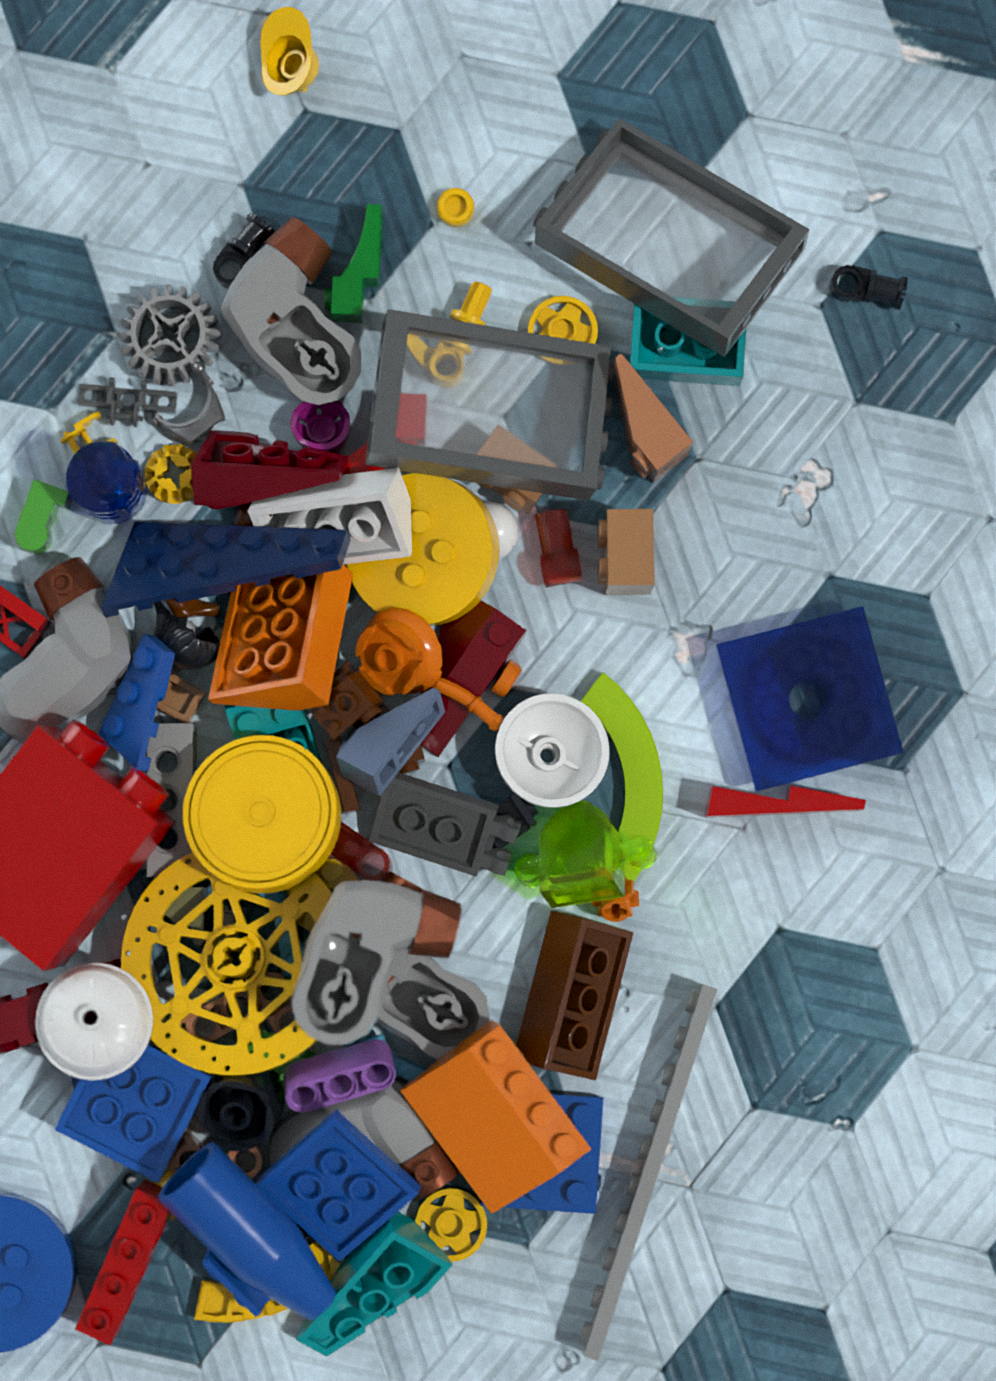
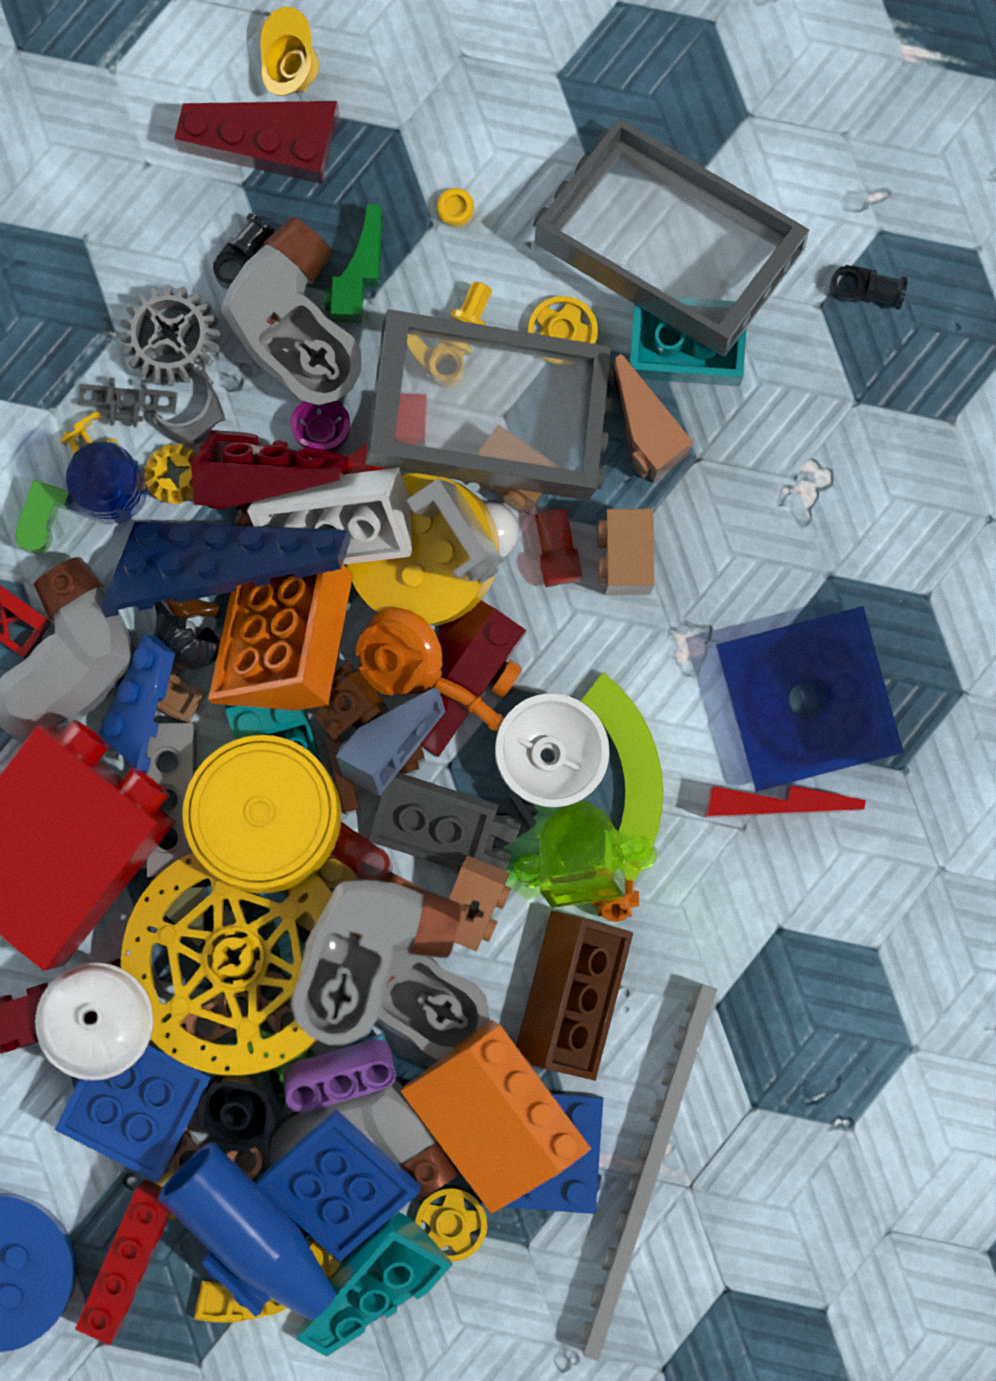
(264, 136): none -> dark red wedge
(446, 499): none -> light grey panel
(485, 885): none -> nougat brick

